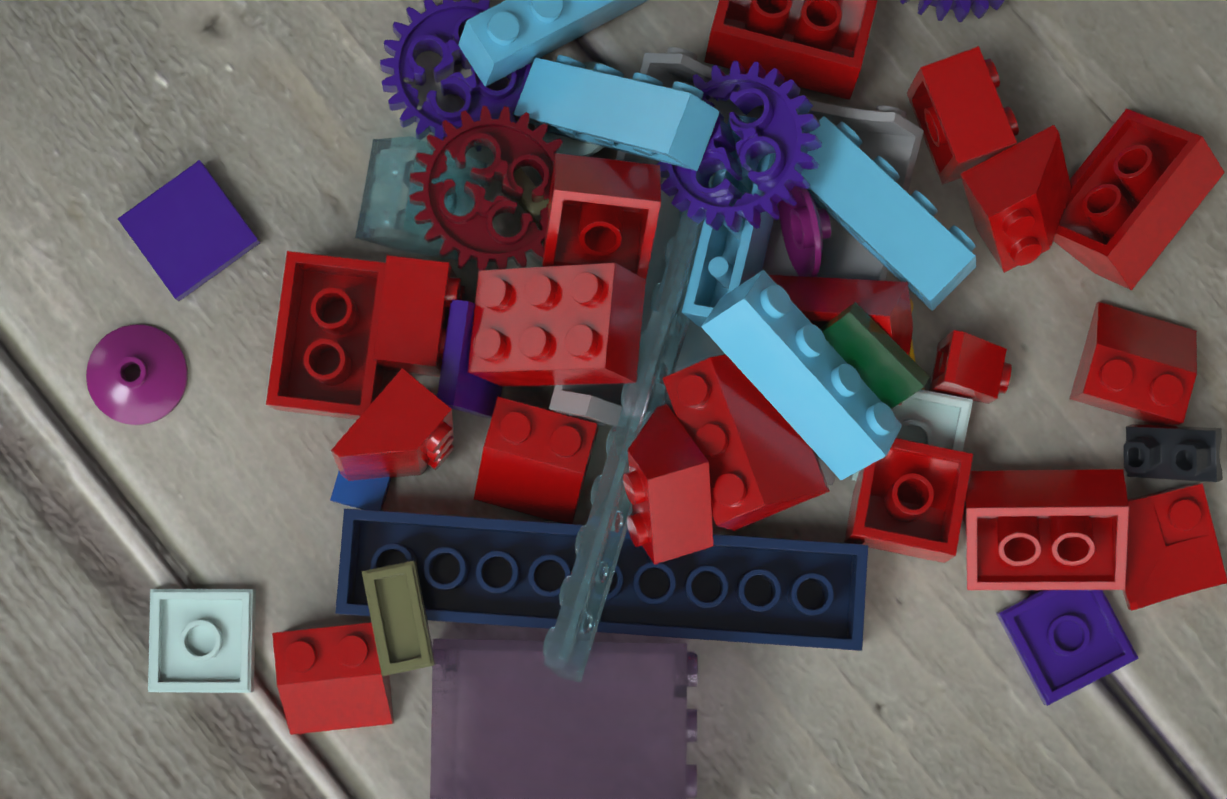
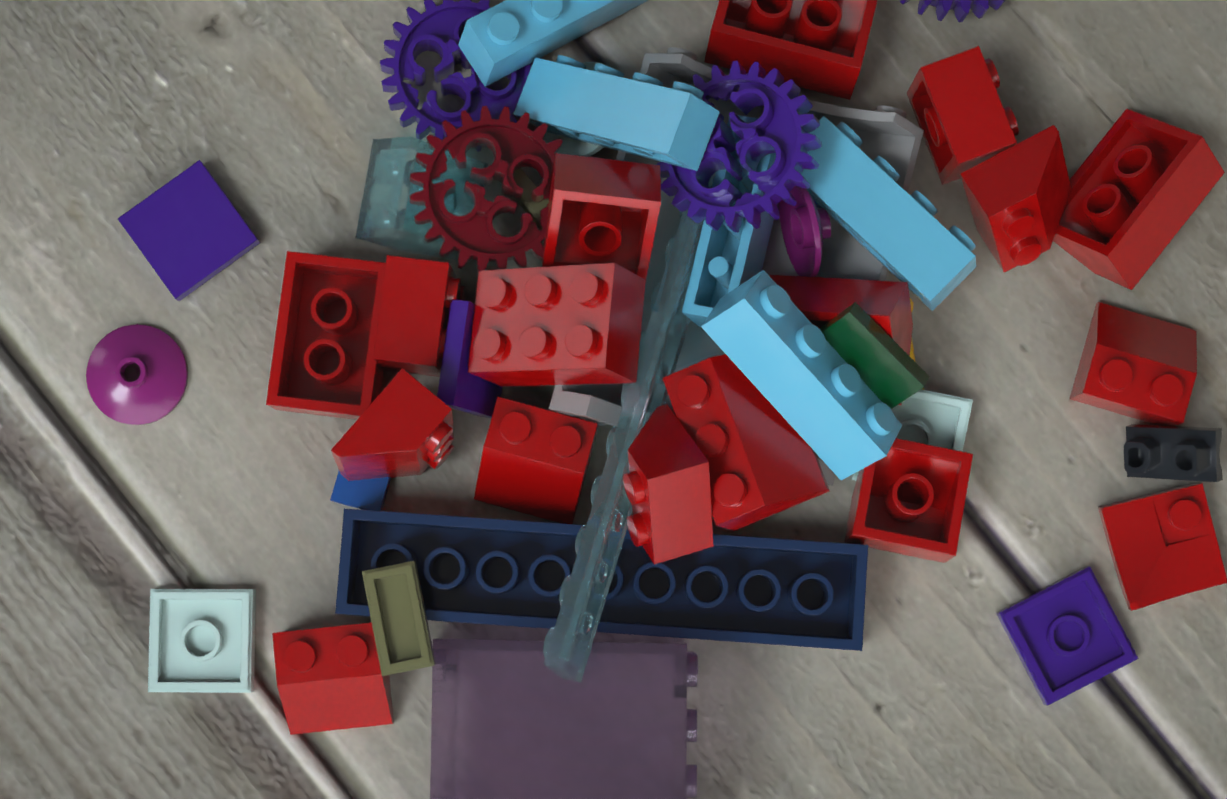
(970, 368): red slope -> none
(1046, 530): red slope -> none

